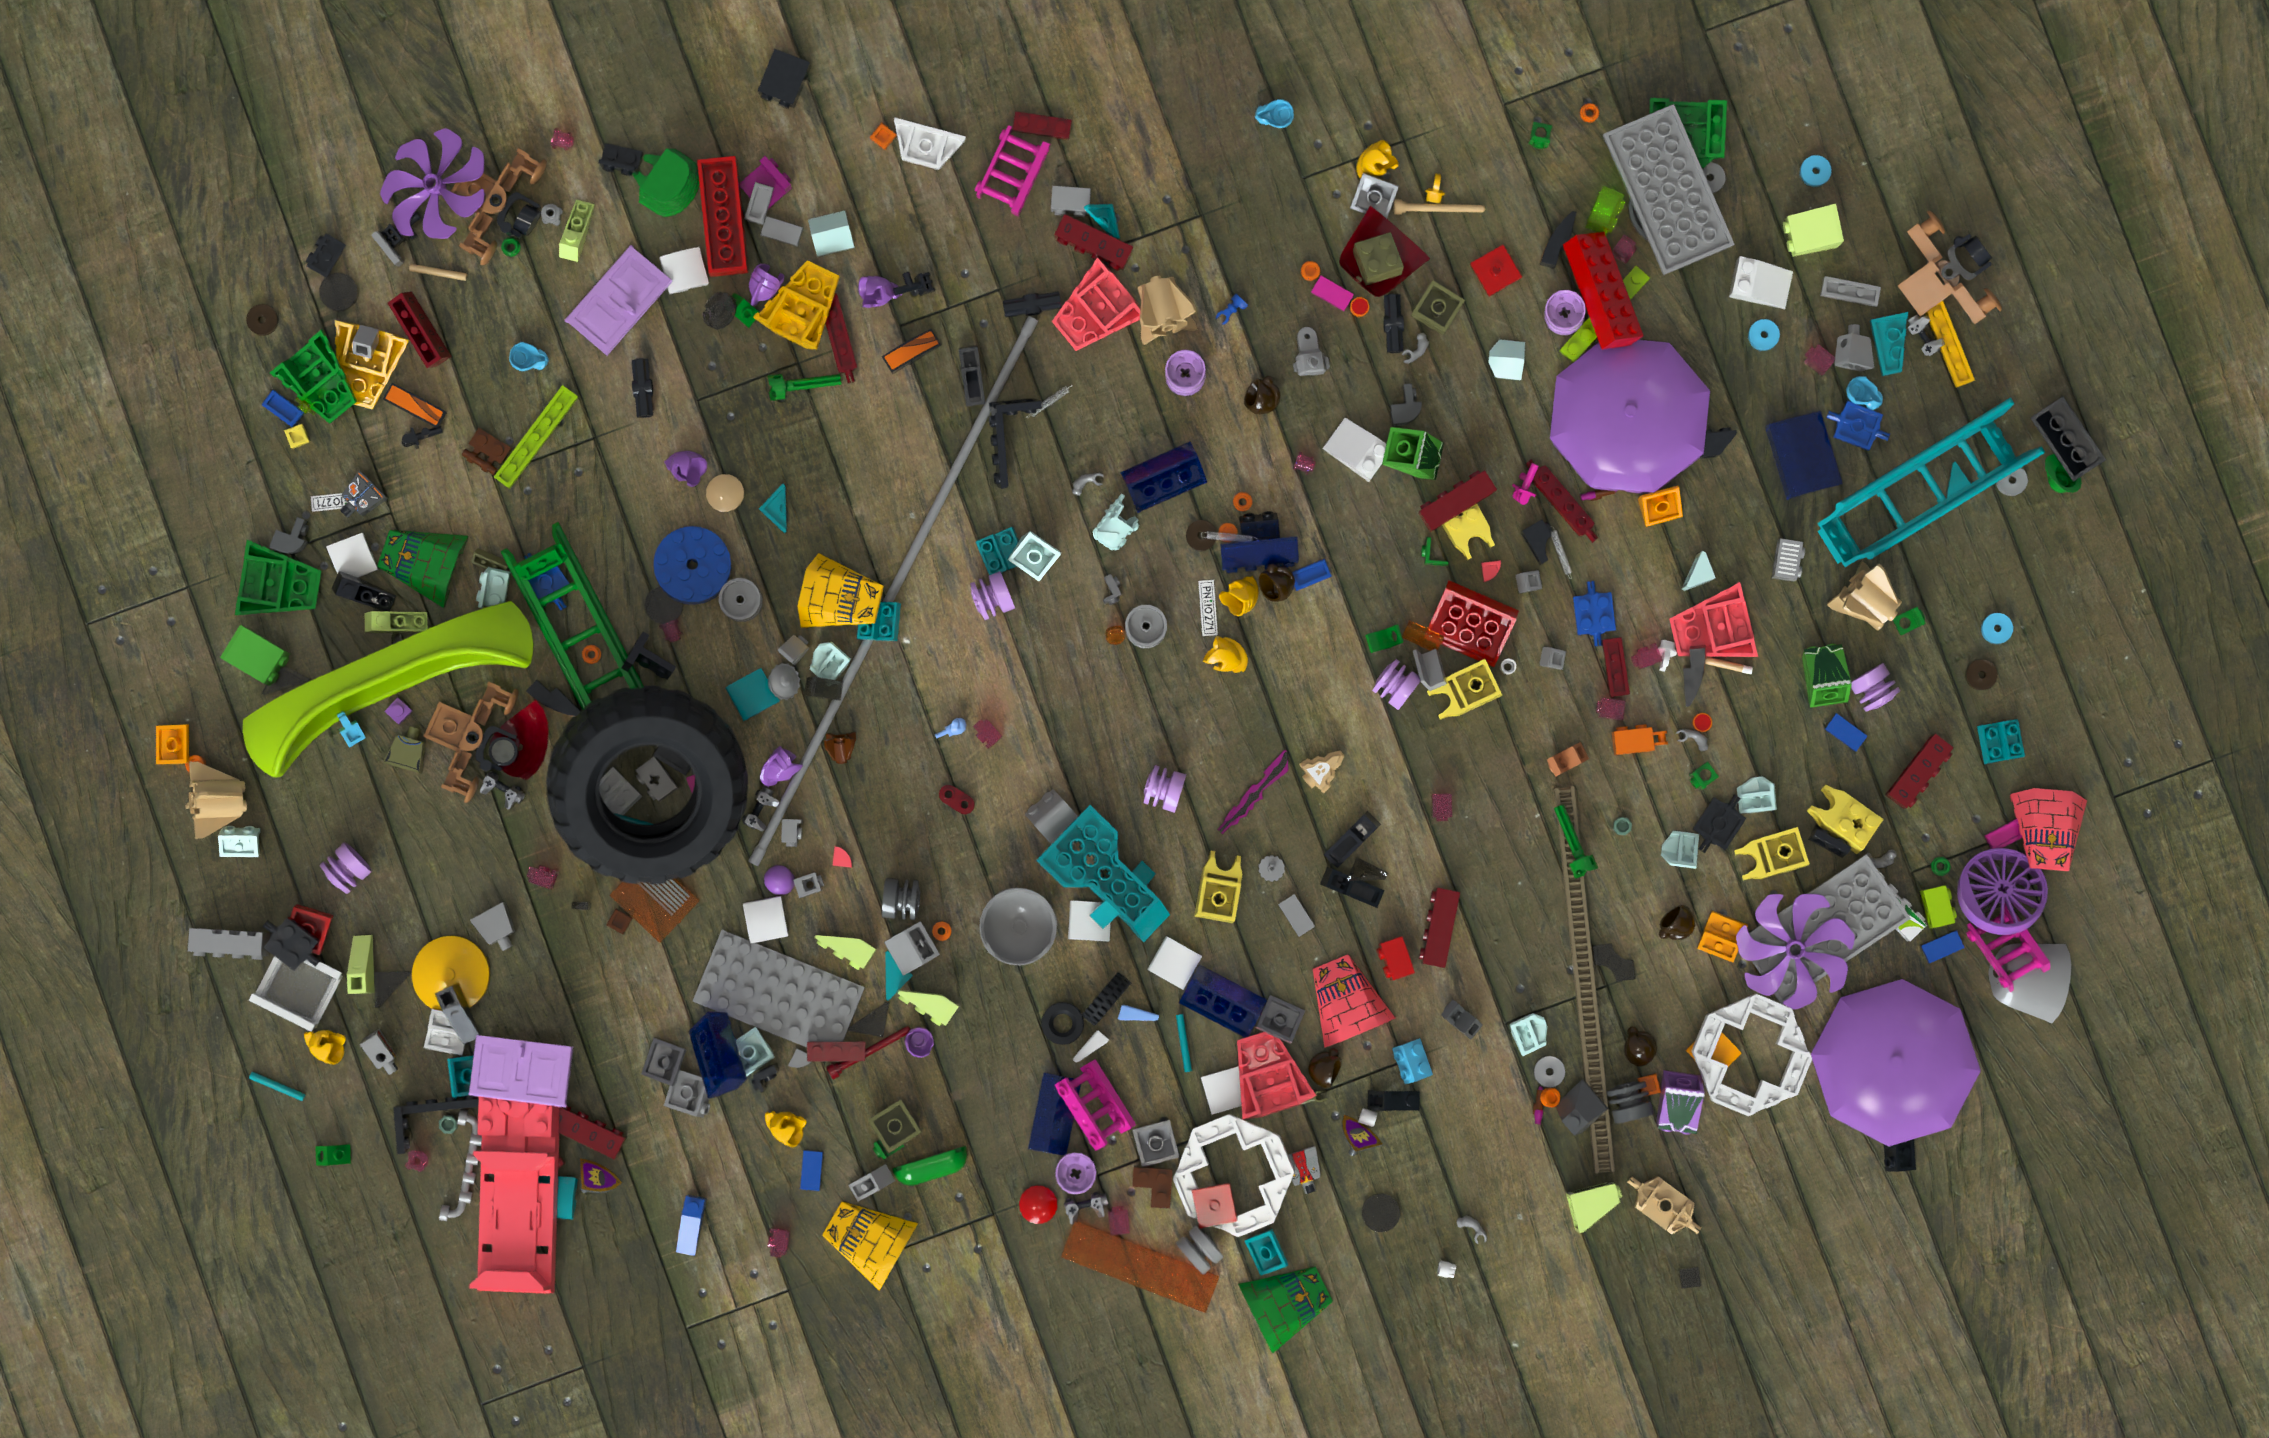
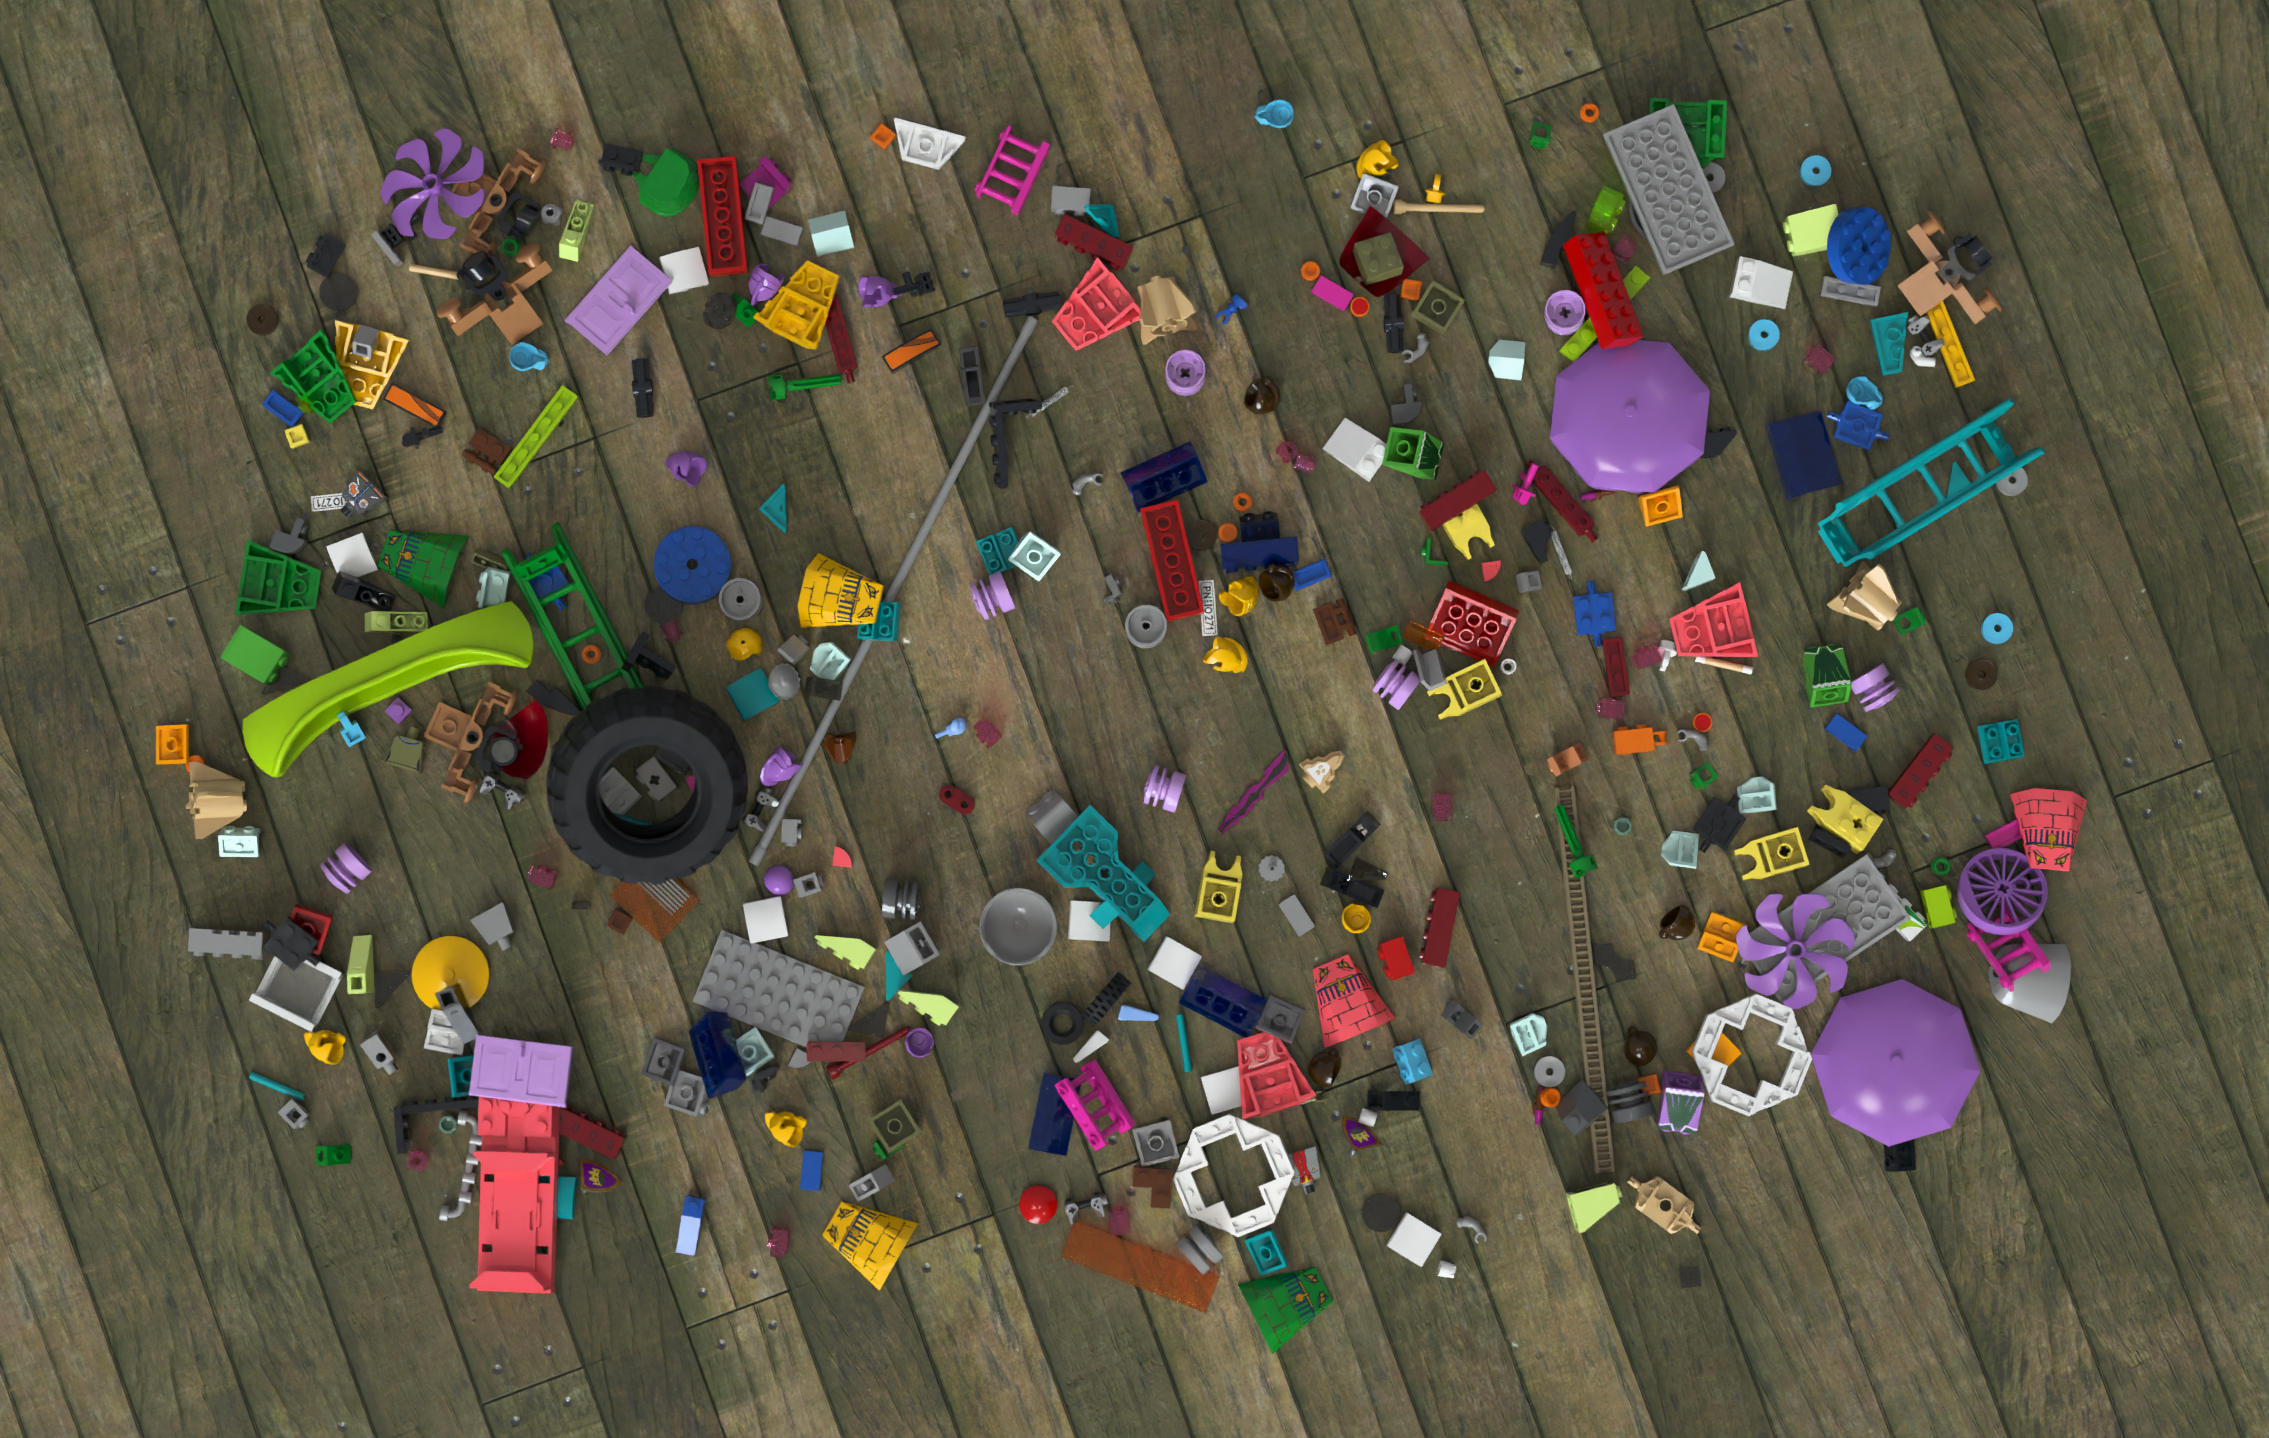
(288, 1111): none -> light grey brick
(419, 329): dark red brick -> none
(514, 320): none -> medium nougat piece
(725, 493): tan dish -> none
(752, 644): none -> yellow piece
(784, 79): black brick -> none
(931, 1167): green brick -> none
(946, 926): orange plate -> none
(1042, 125): dark red plate -> none
(1079, 1162): lavender wheel -> none
(1113, 528): light aqua helmet -> none
(1115, 635): clear orange tile -> none
(1172, 561): none -> red brick
(1214, 1205): plate -> none
(1235, 537): white piece -> none
(1287, 457): none -> clear pink brick
(1310, 359): light grey piece -> none
(1329, 624): none -> reddish brown plate
(1356, 918): none -> yellow hair
(1403, 655): none -> white hose
(1411, 289): none -> orange tile
(1413, 1239): none -> white slope
(1495, 270): red plate -> none
(1552, 658): light grey slope -> none
(1694, 672): black slope -> none
(1788, 560): light grey brick -> none
(1854, 350): light grey torso -> none
(1858, 245): none -> blue piece
(1873, 798): none -> black slope
(1919, 359): none -> white arm
(1942, 946): blue tile -> none
(2058, 477): green piece -> none
(2068, 438): black slope -> none

